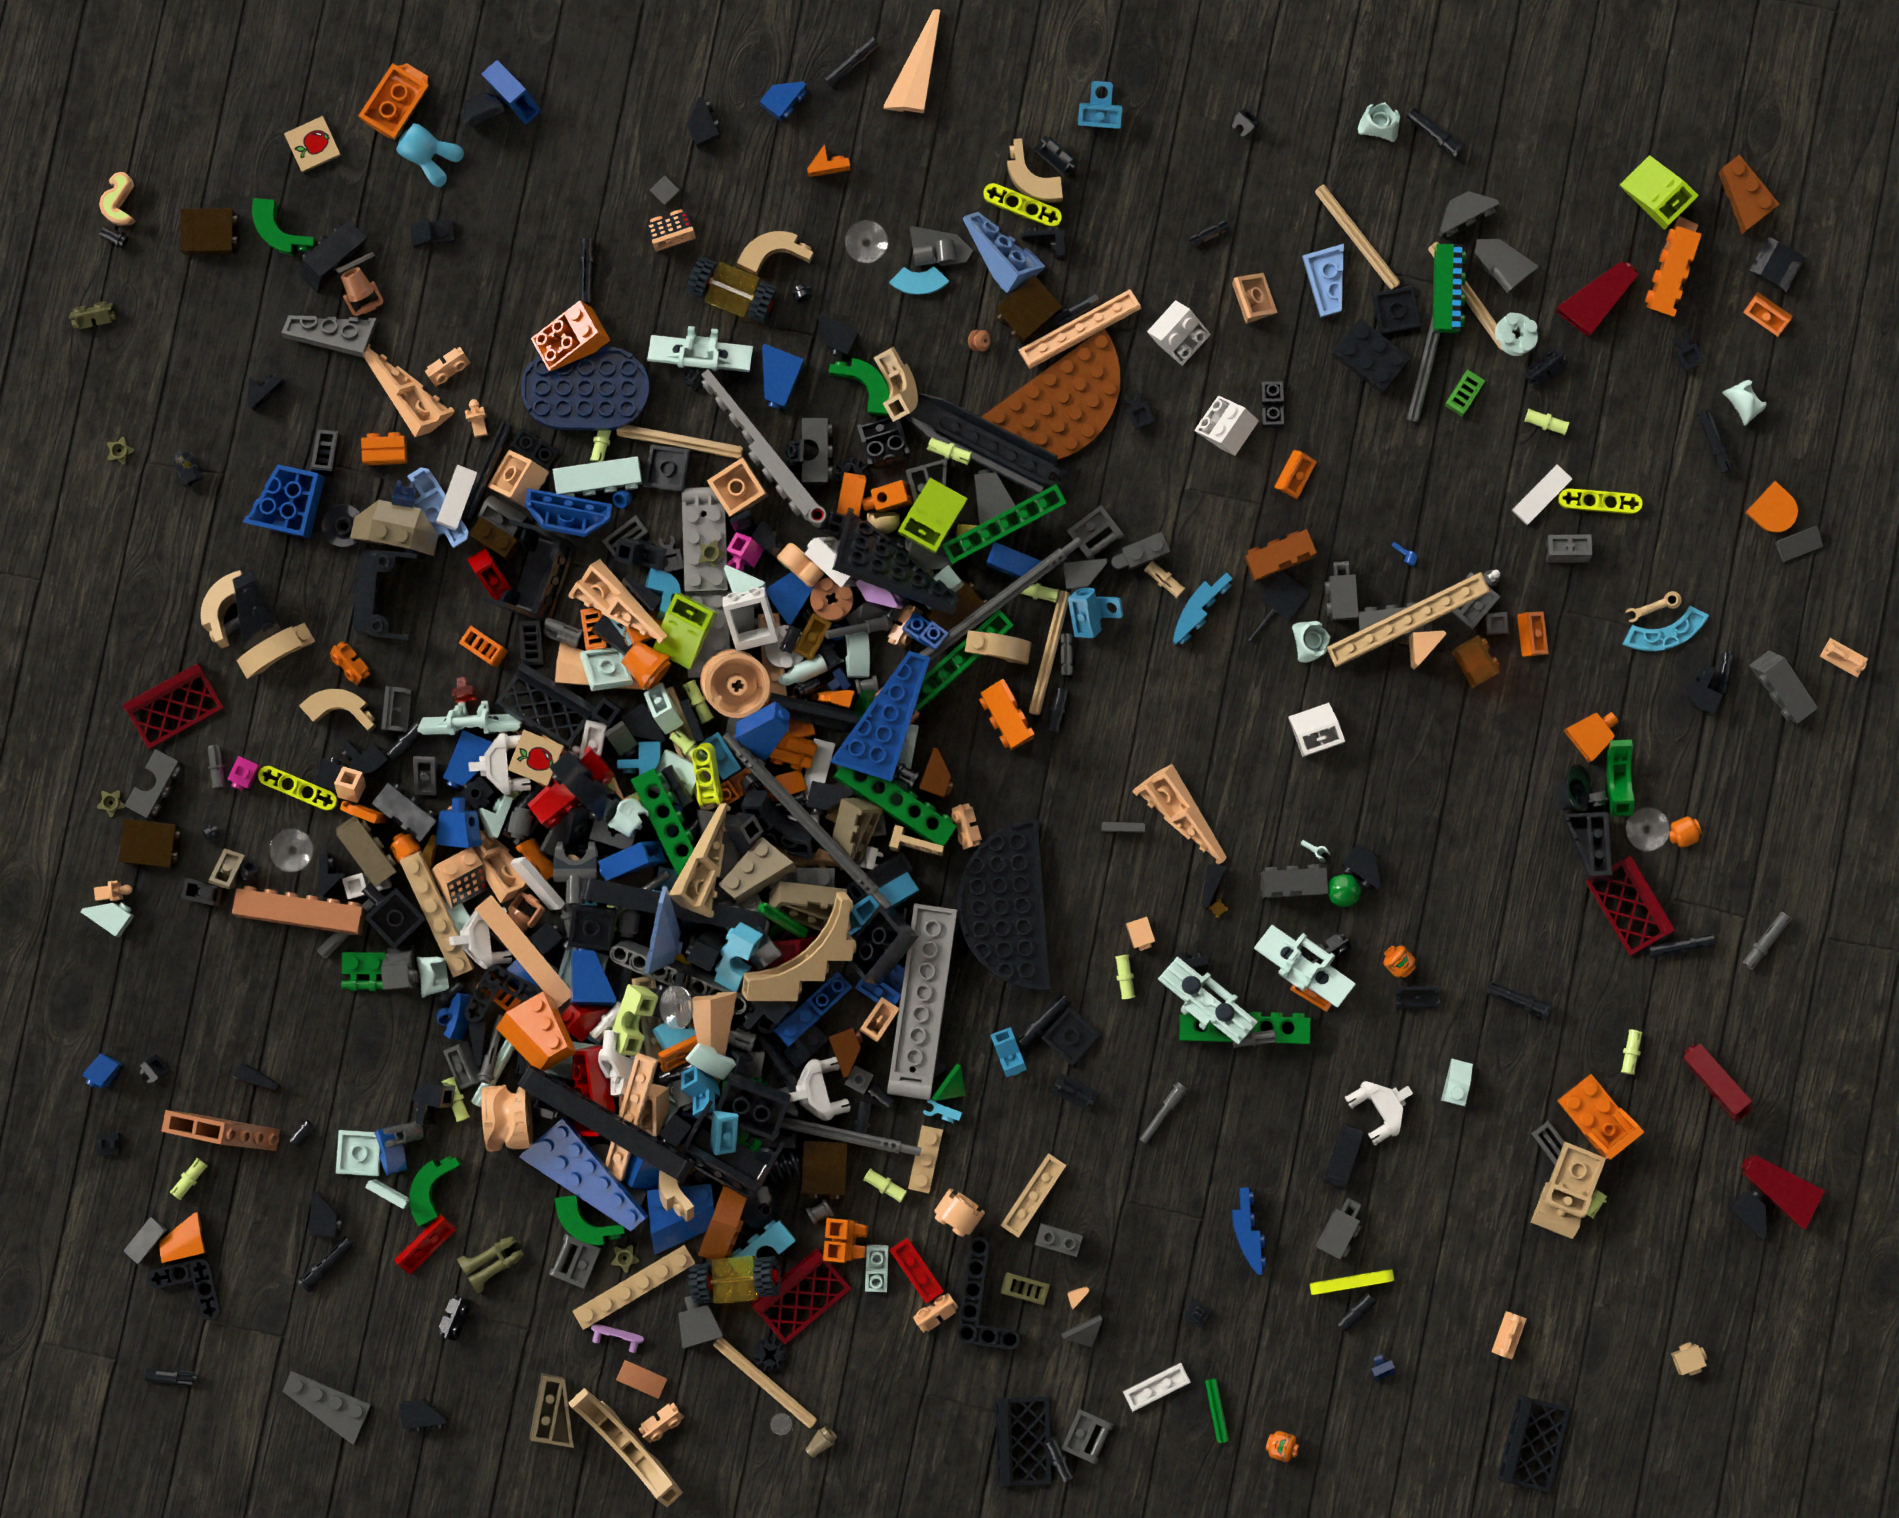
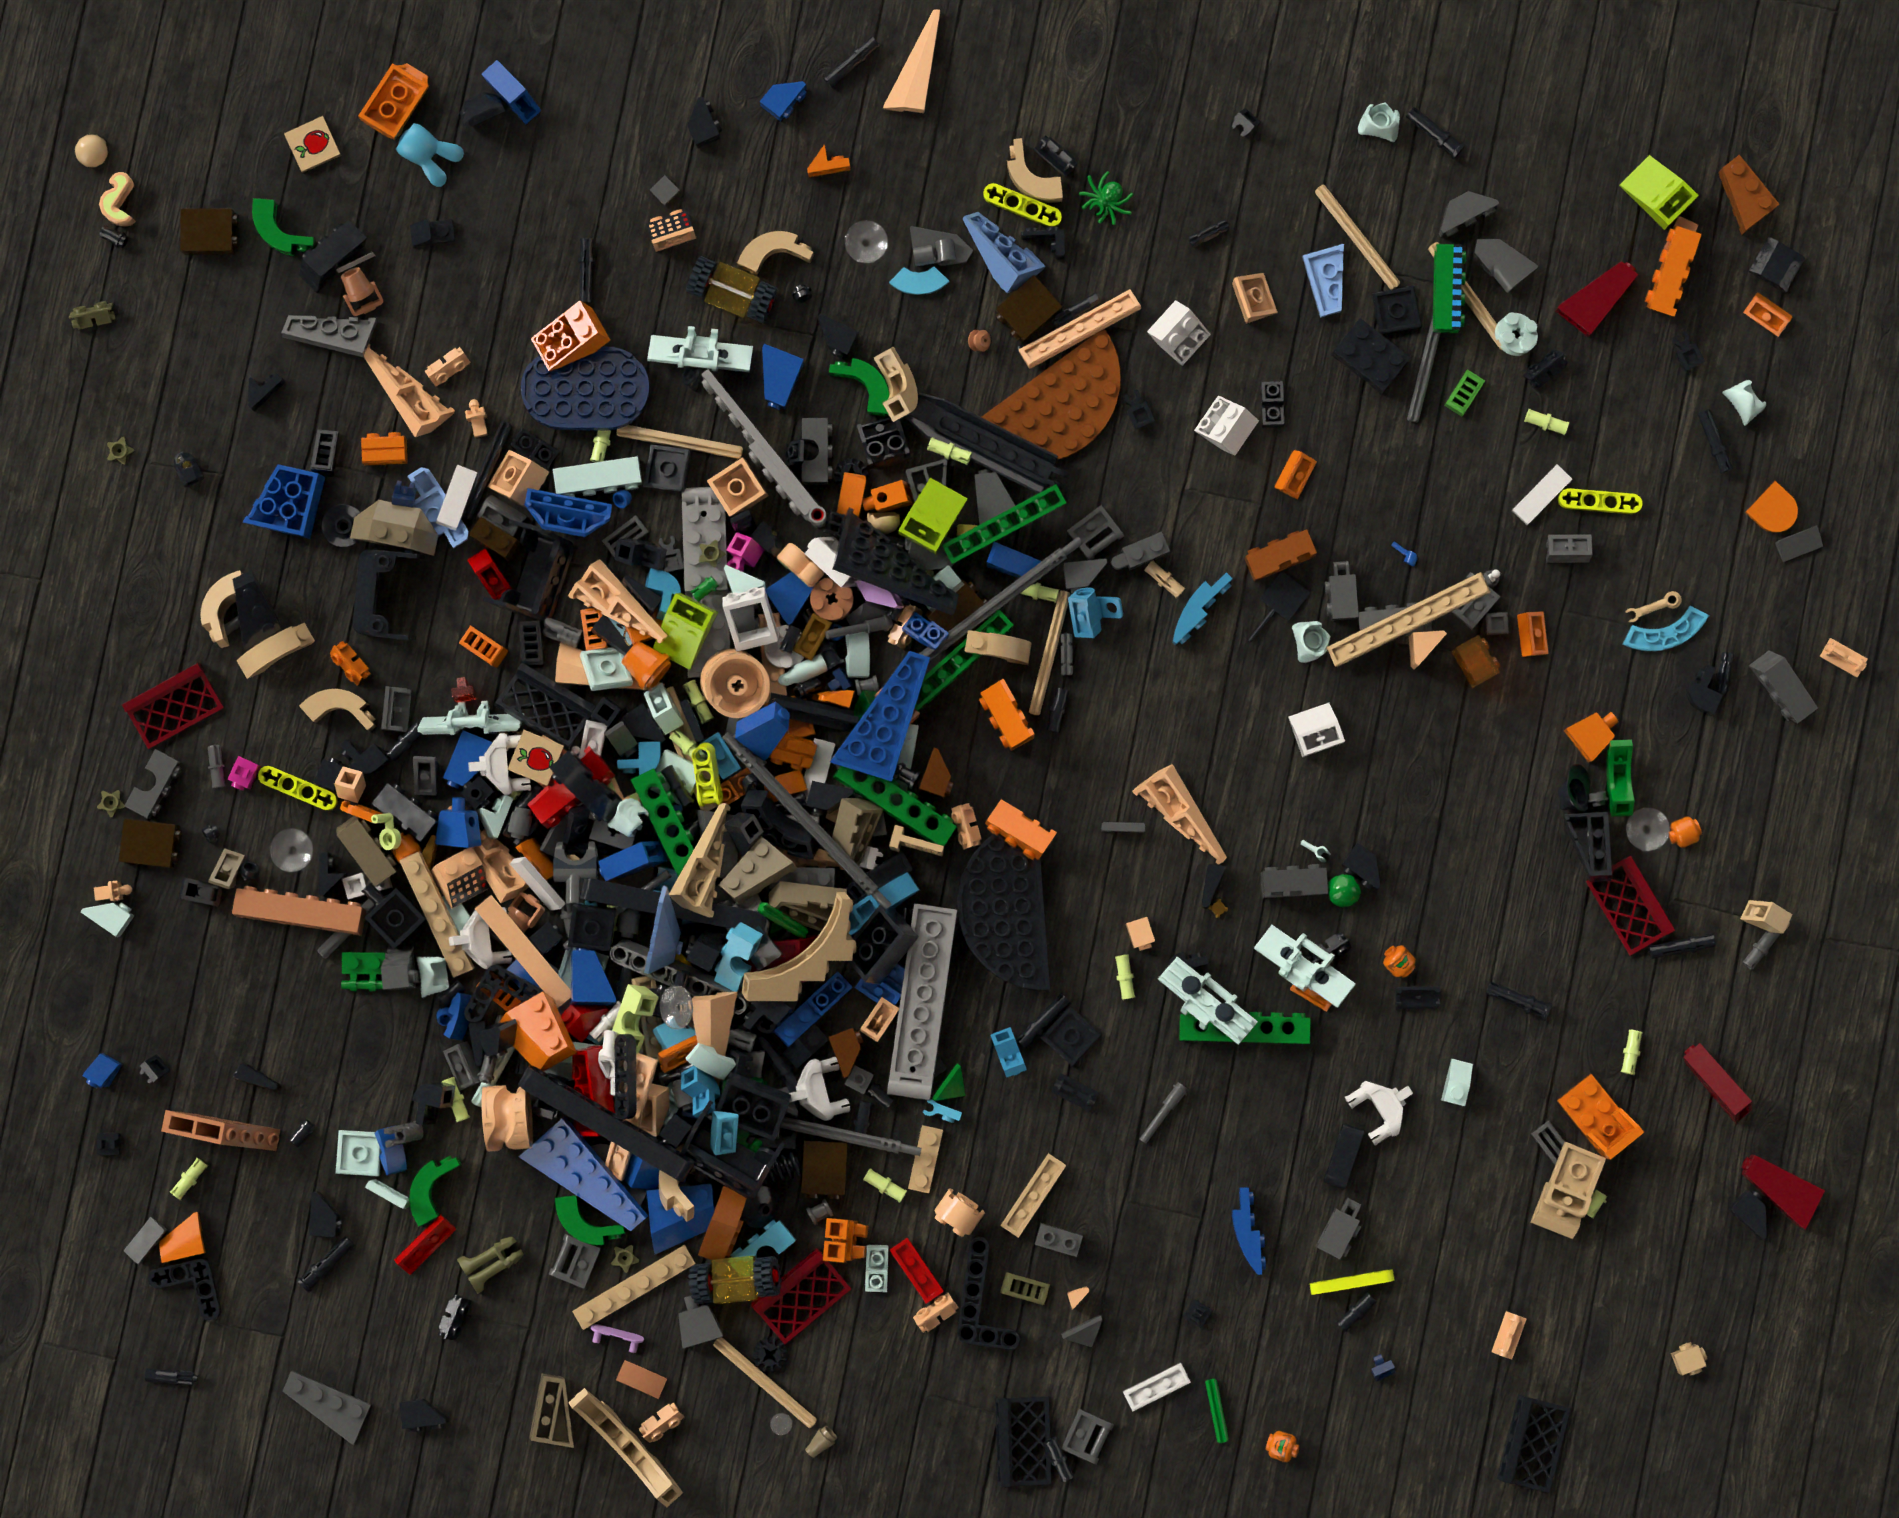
(91, 150): none -> tan hair
(389, 837): none -> yellowish green plate
(498, 1037): none -> black slope
(625, 1108): none -> black beam
(705, 588): none -> green pin
(1019, 830): none -> orange wedge
(1100, 111): dark azure piece -> none
(1106, 198): none -> green animal
(1257, 1038): dark grey axle -> none
(1766, 916): none -> tan slope

